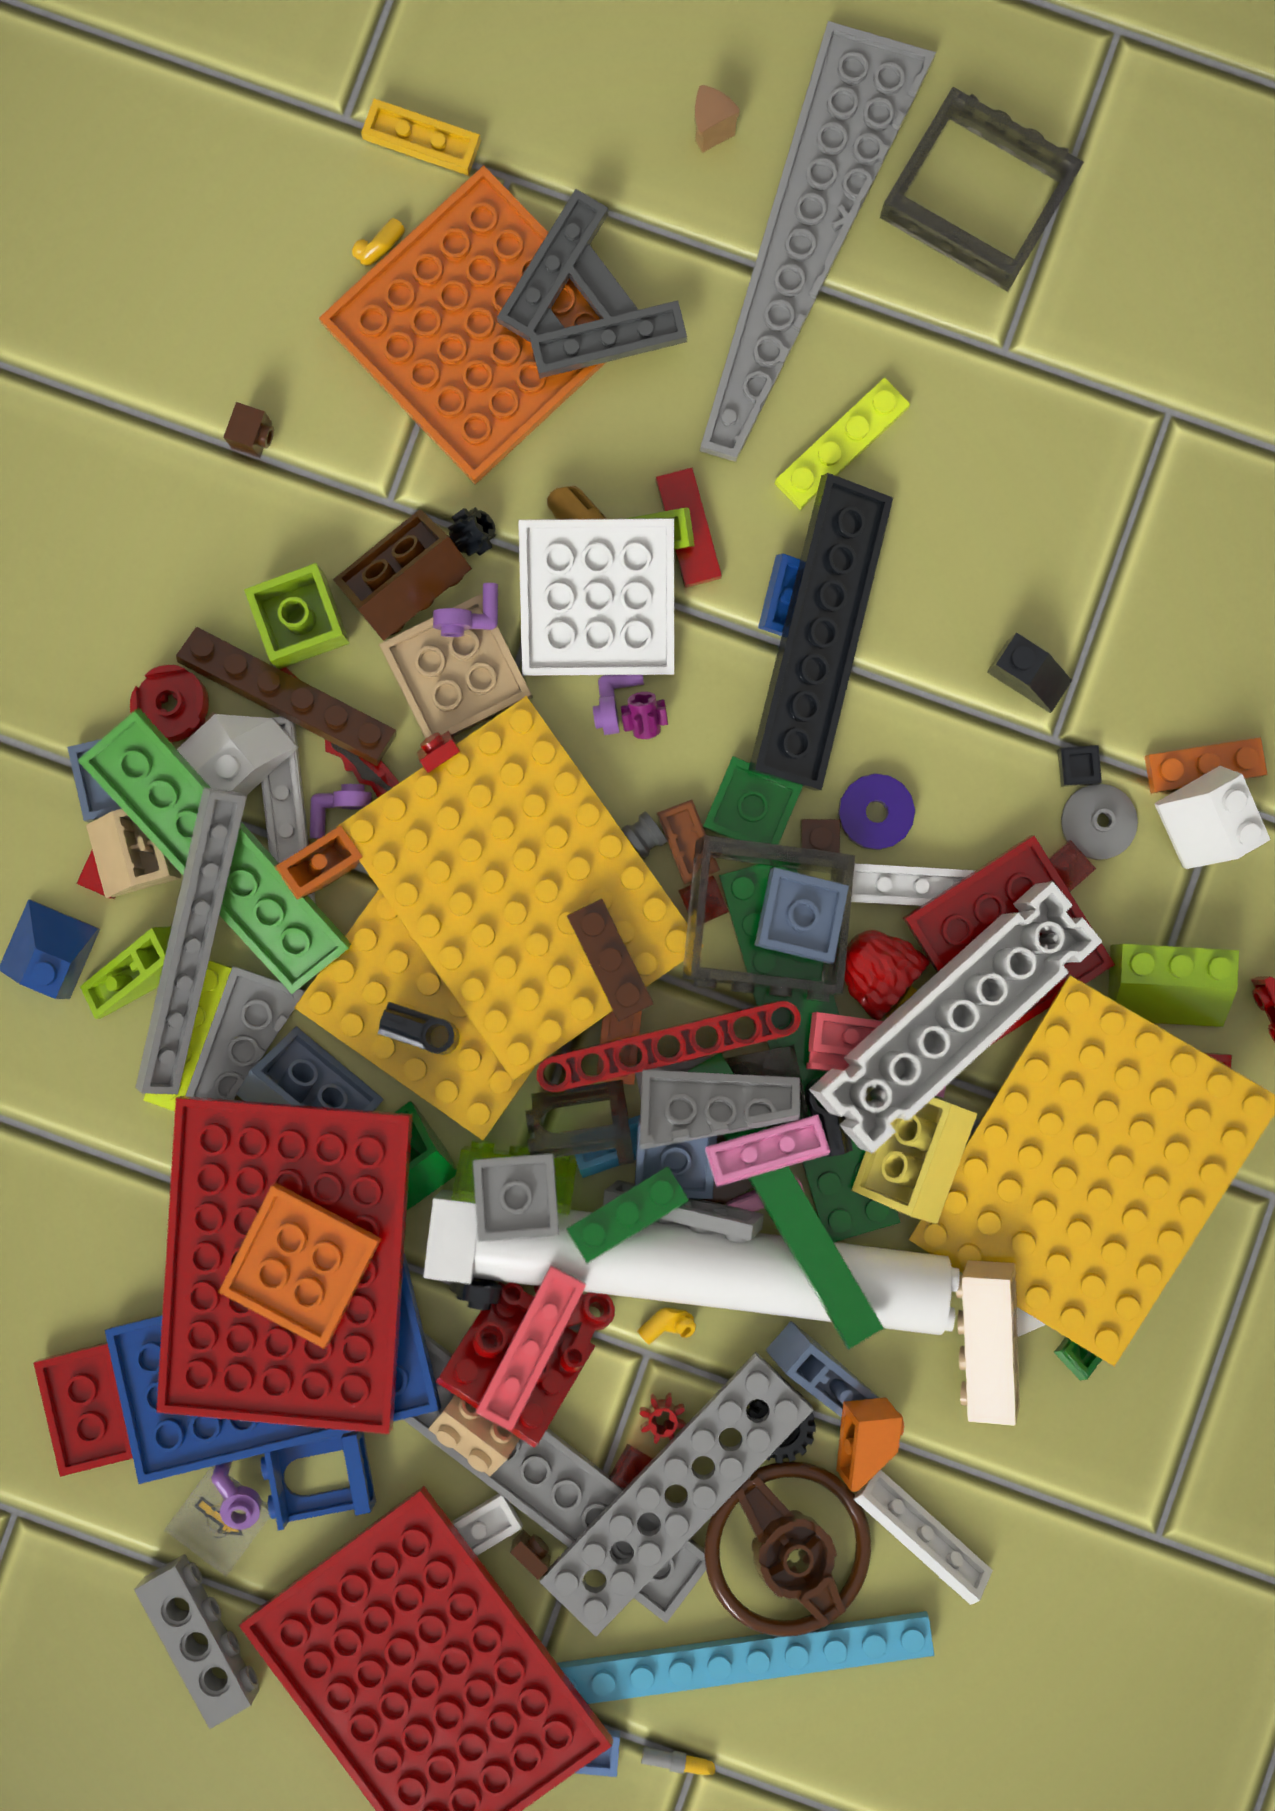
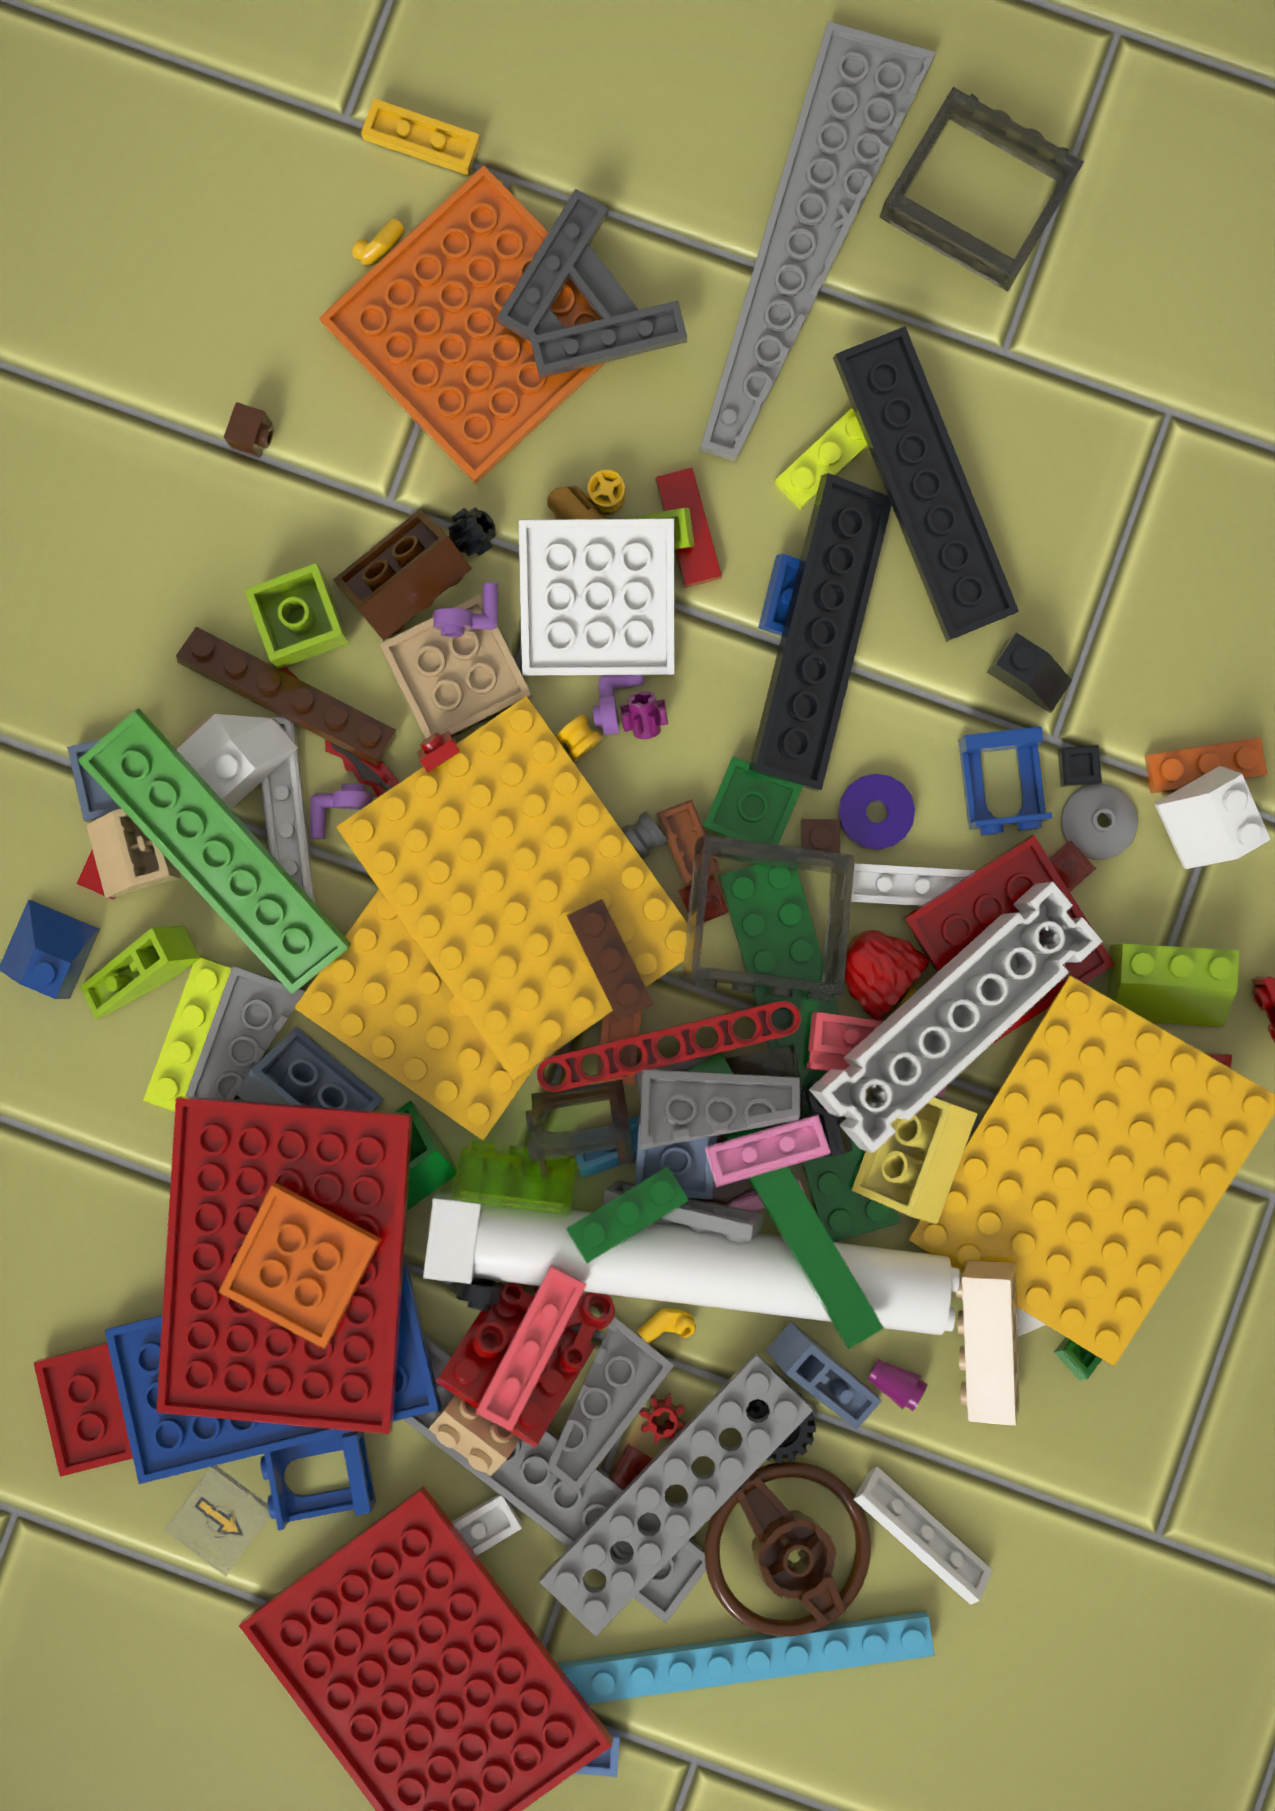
(186, 690): red plate -> none
(190, 941): light grey plate -> none
(214, 1696): light grey brick -> none
(236, 1498): medium lavender plate -> none
(319, 863): orange slope -> none
(415, 1028): black piece -> none
(515, 1197): light grey plate -> none
(531, 1553): reddish brown plate -> none
(579, 737): none -> yellow wheel
(603, 484): none -> yellow wheel
(611, 1397): none -> light grey wing
(677, 1762): light grey piece -> none
(714, 117): medium nougat tile -> none
(801, 915): sand blue plate -> none
(867, 1439): orange slope -> none
(898, 1384): none -> magenta cone
(925, 483): none -> black plate
(1033, 803): none -> blue panel

